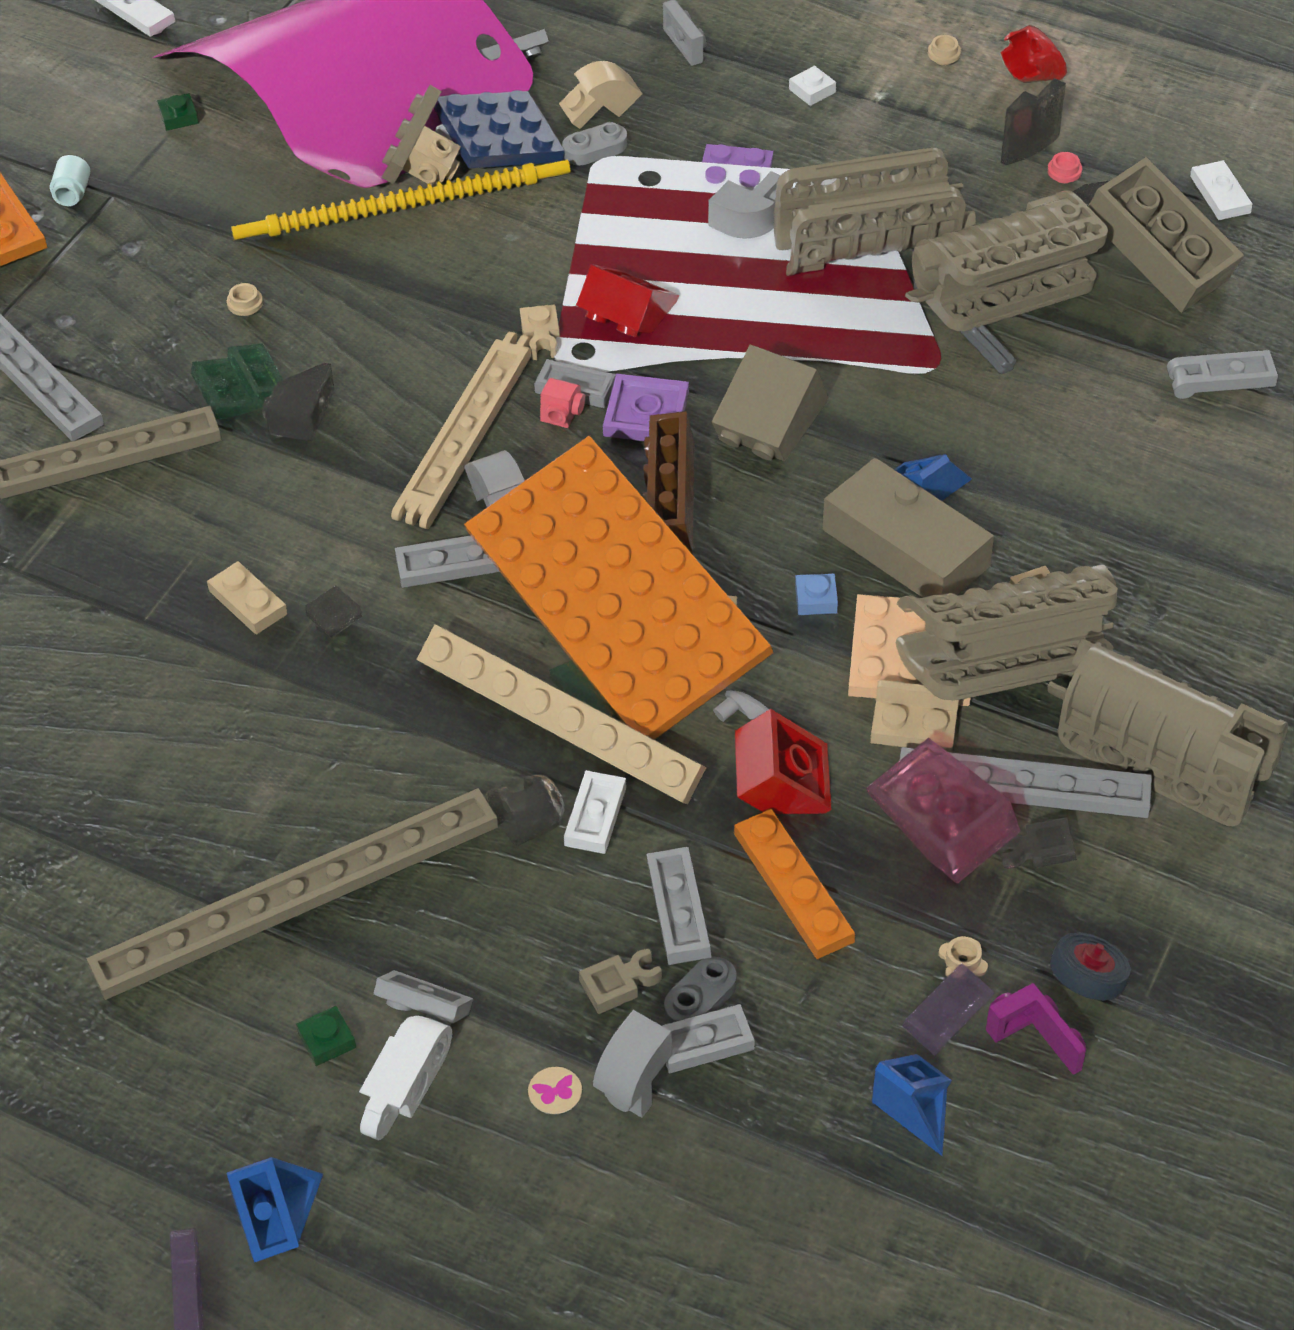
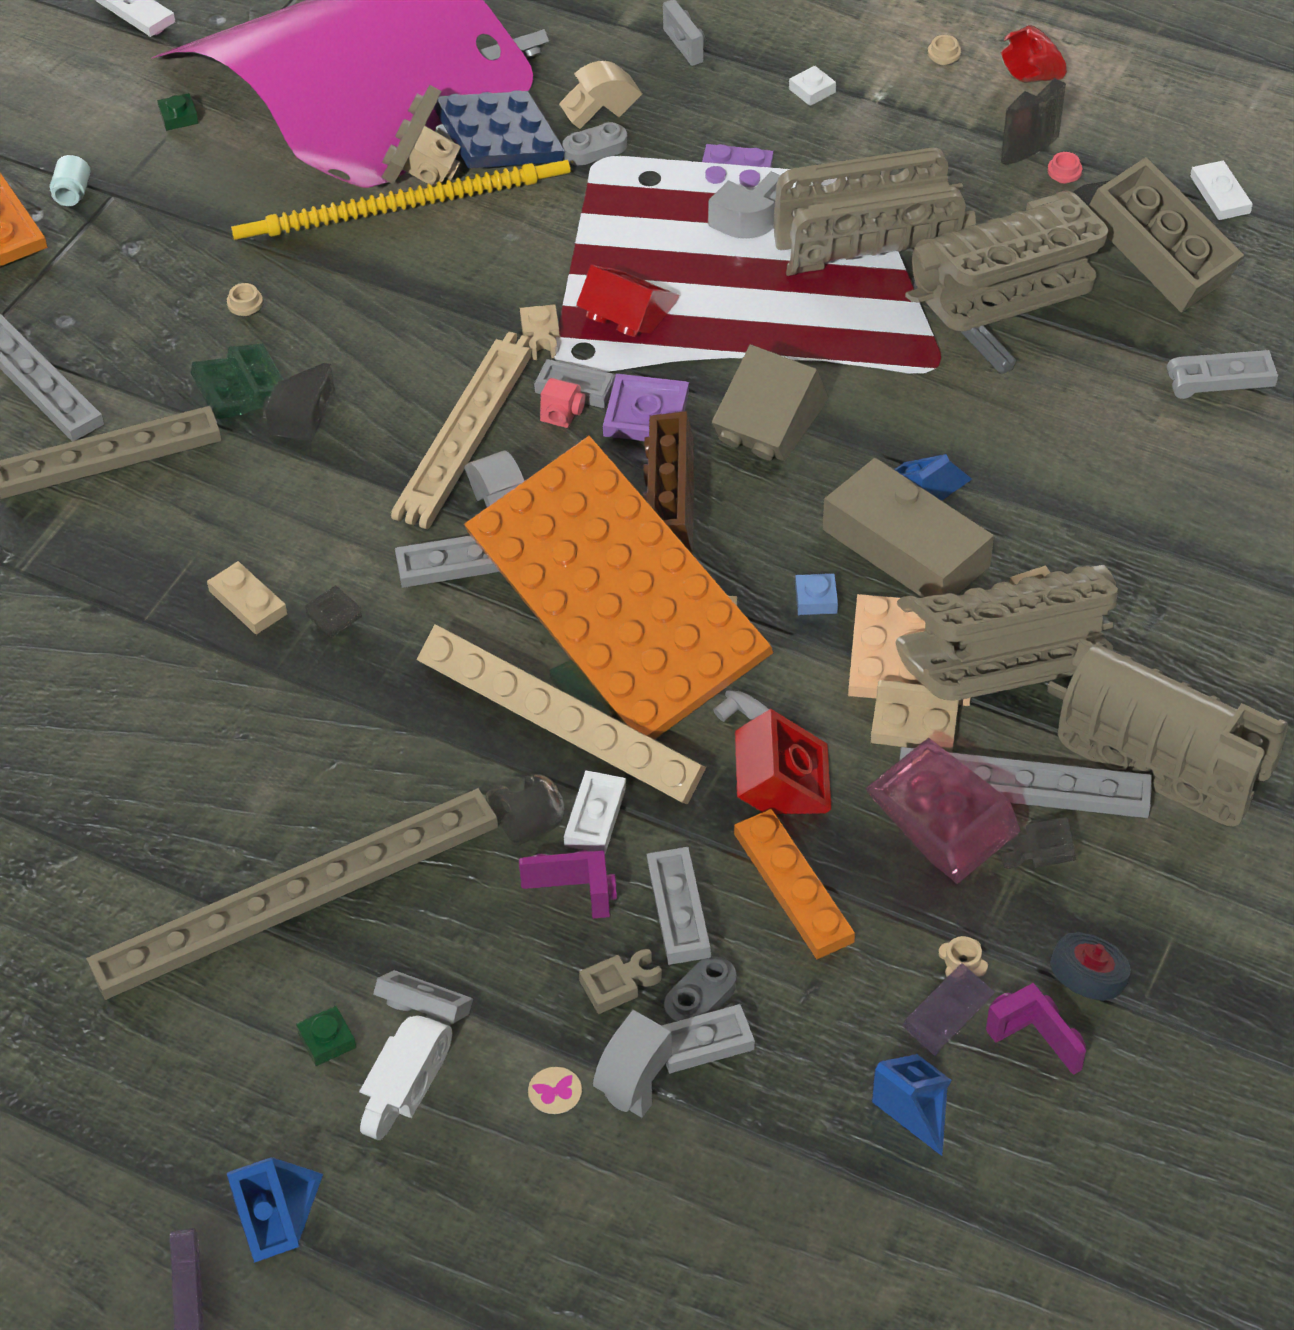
(572, 869): none -> magenta bracket

